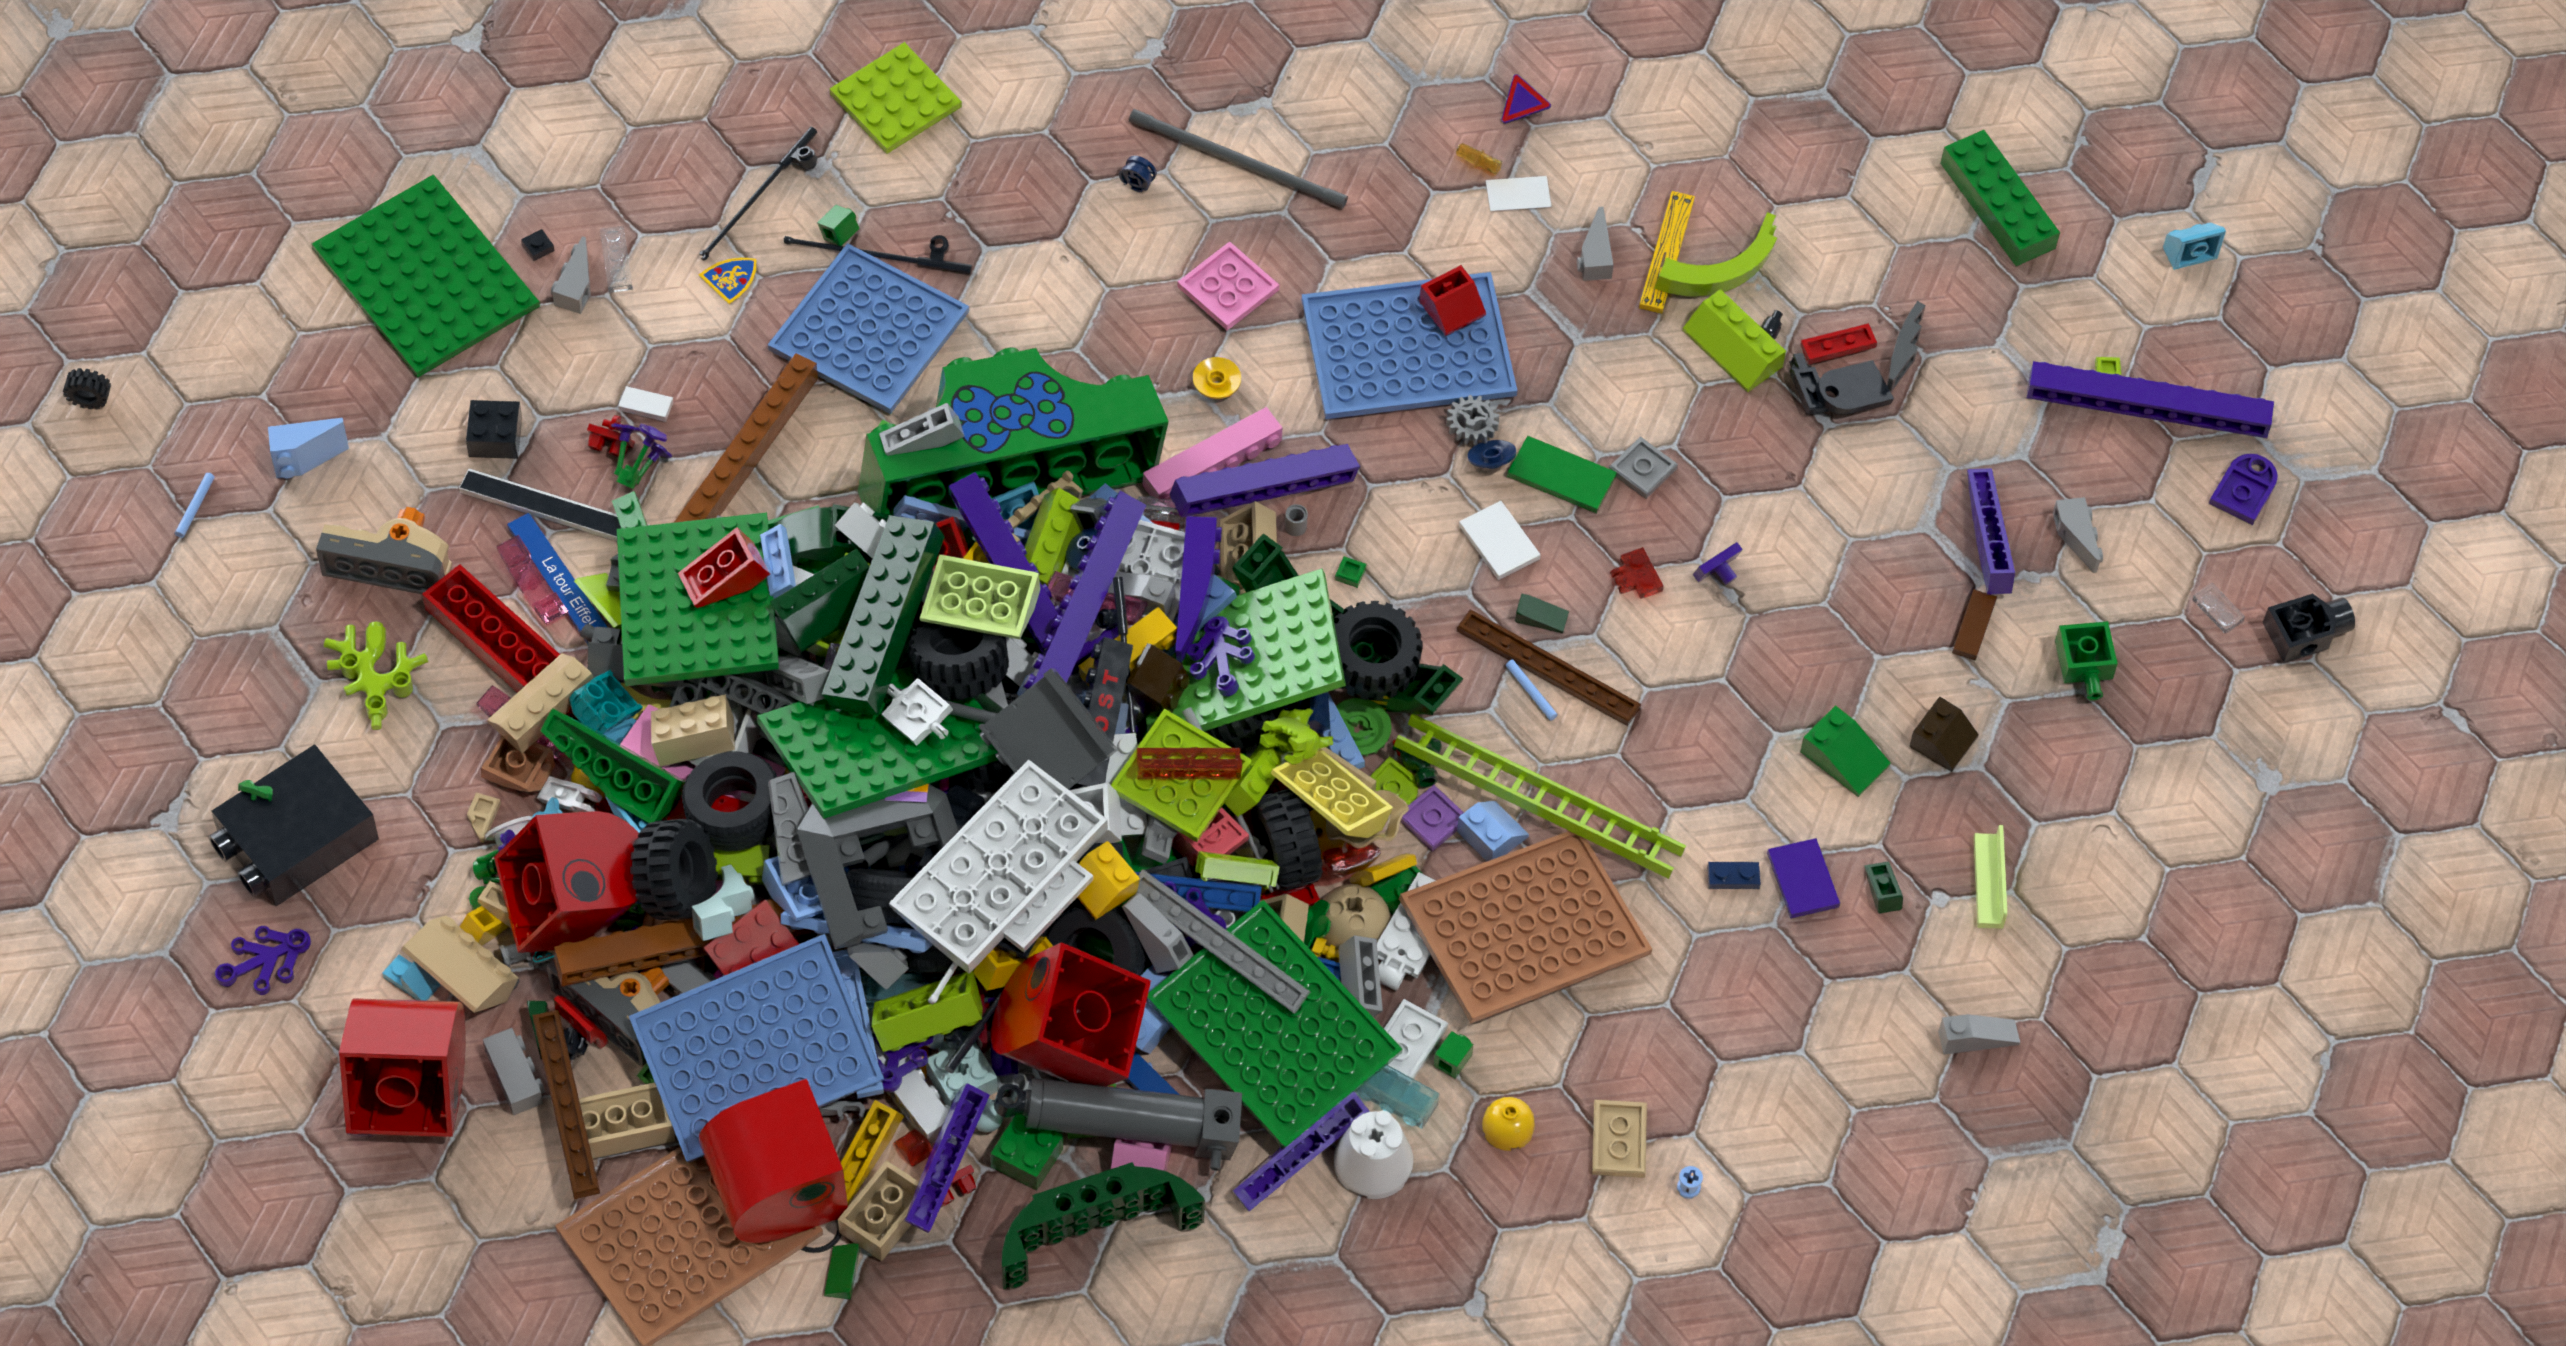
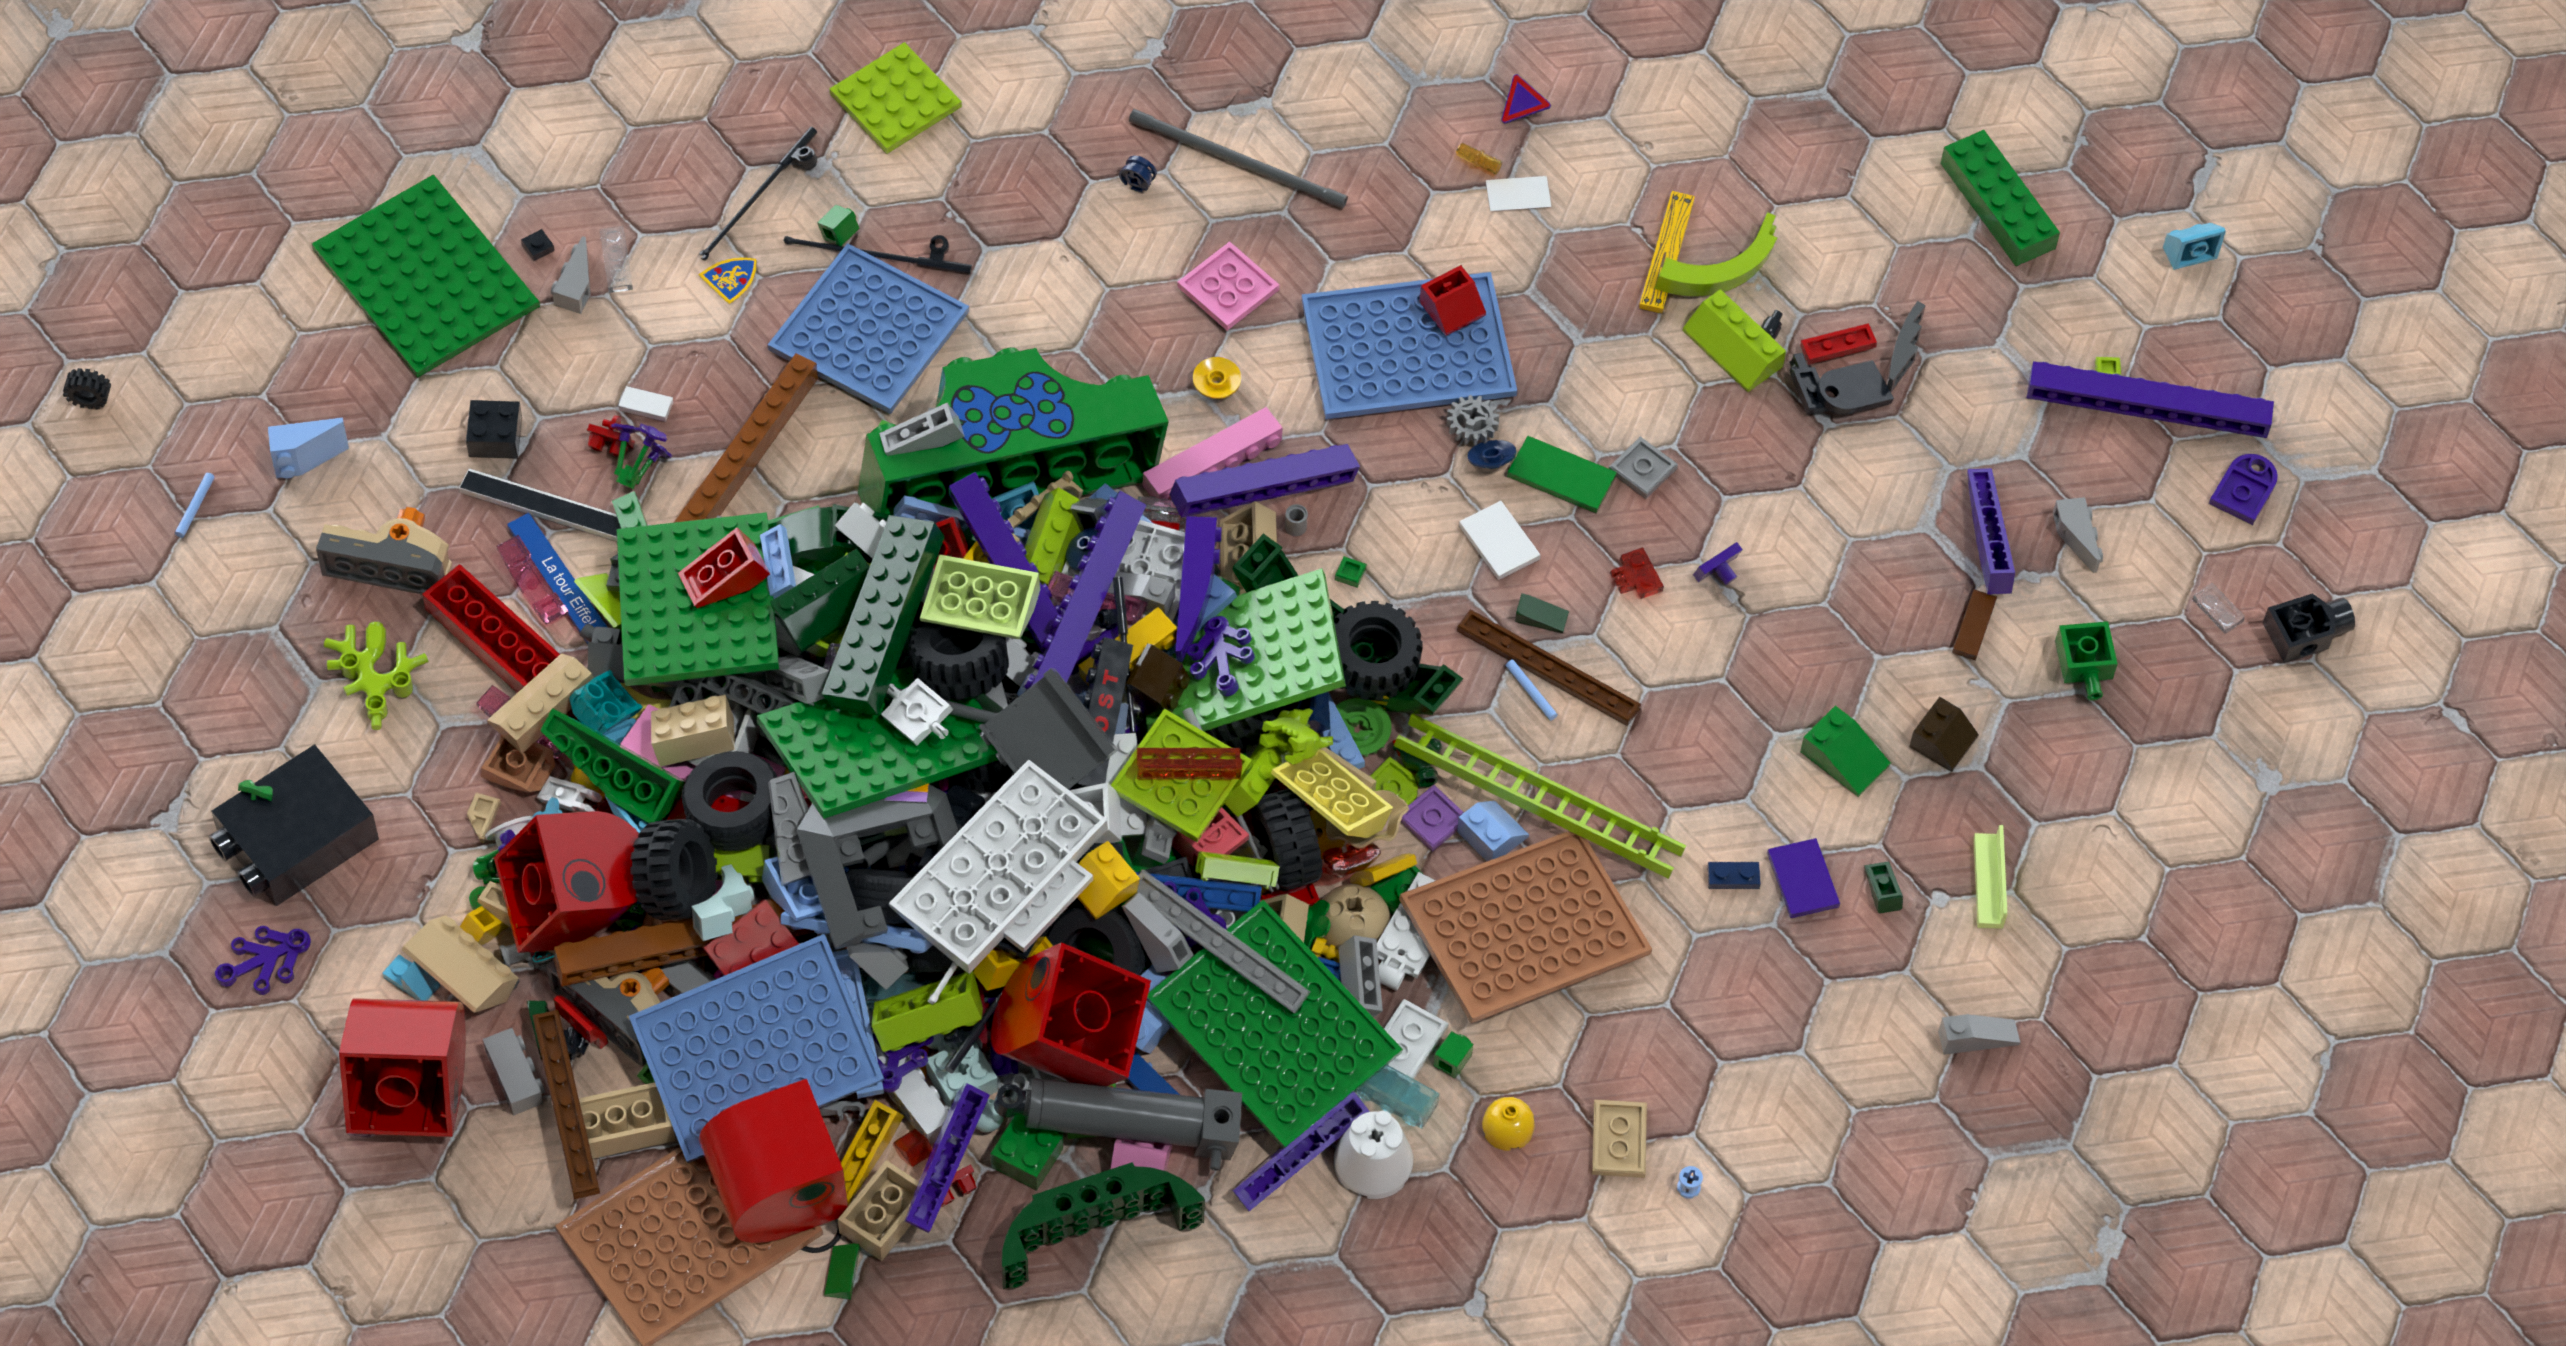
(1596, 254): light grey slope -> none

